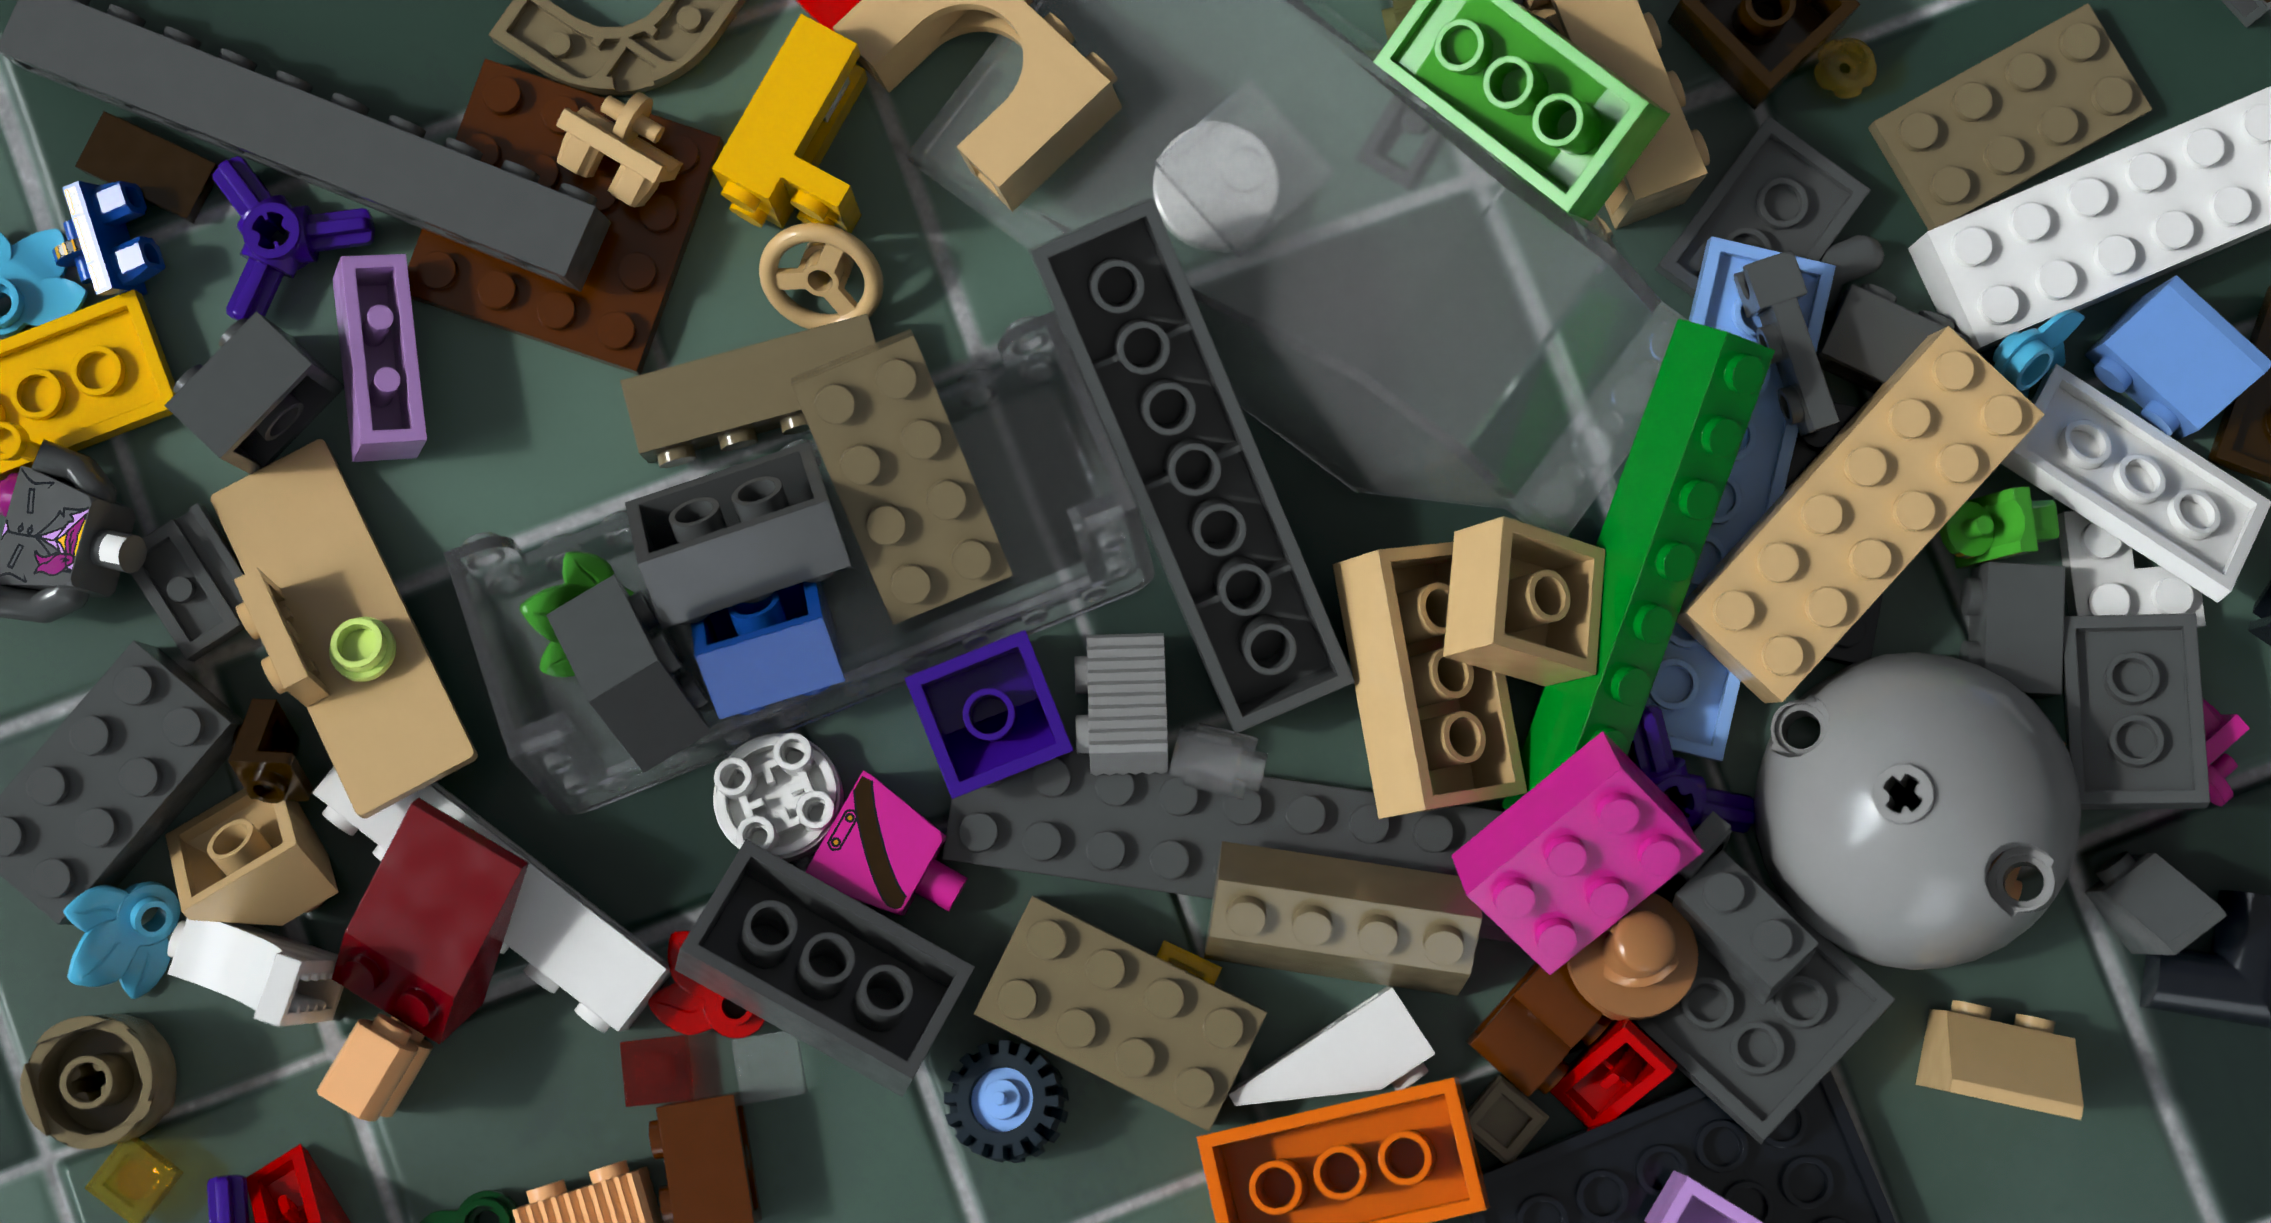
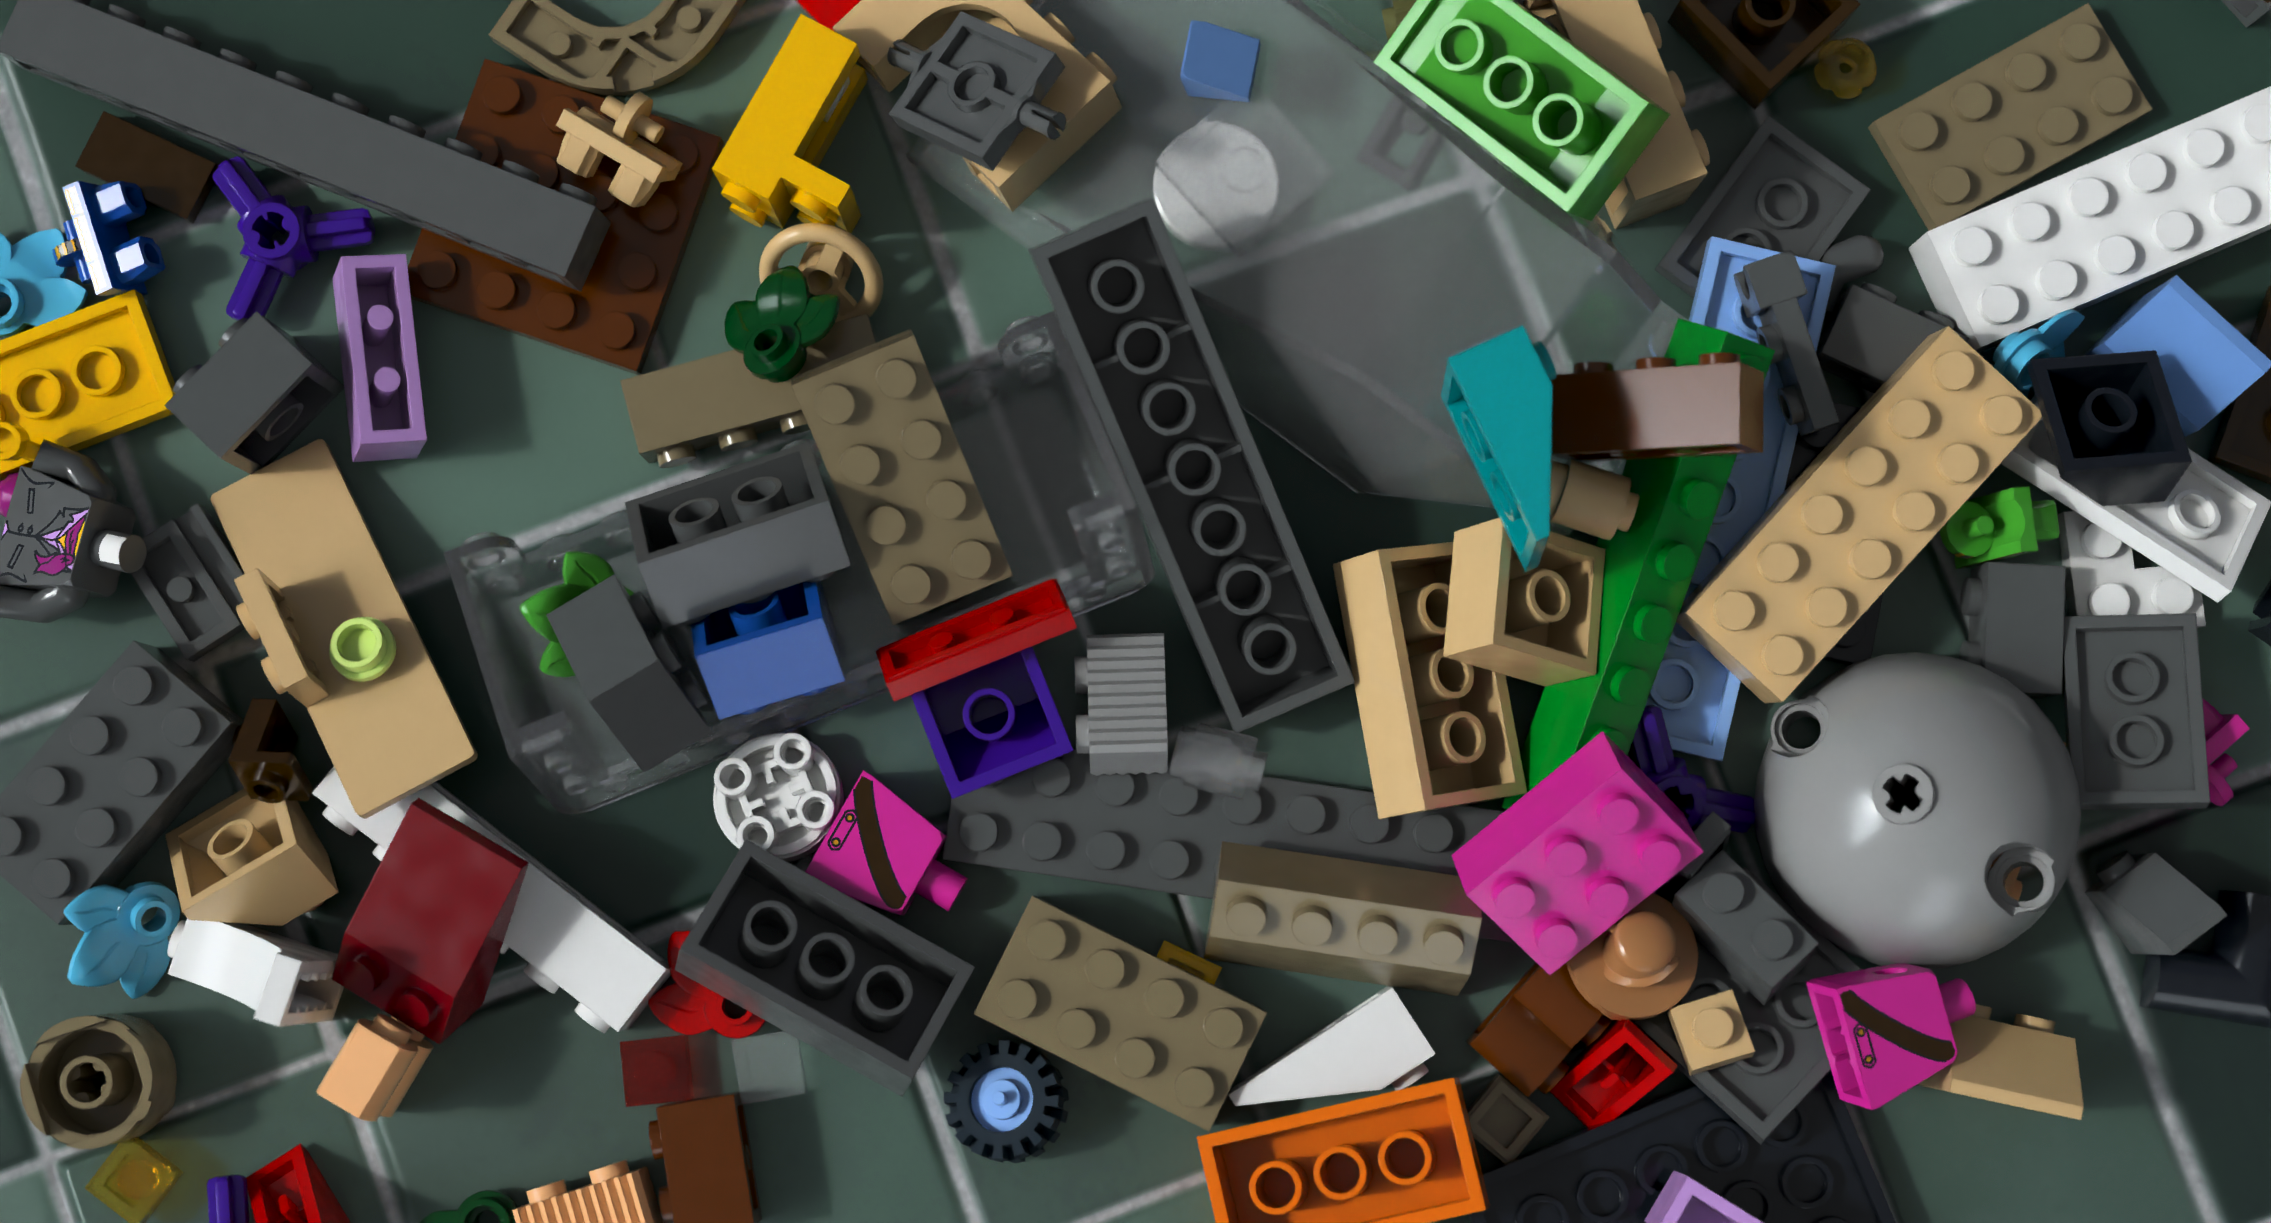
(780, 324): none -> dark green plate
(975, 639): none -> red tile
(976, 90): none -> dark grey plate
(1219, 62): none -> medium blue slope
(1504, 417): none -> teal slope
(1591, 499): none -> tan brick
(1658, 410): none -> reddish brown brick
(1711, 1032): none -> tan plate
(1887, 1028): none -> dark pink torso
(2112, 425): none -> black slope

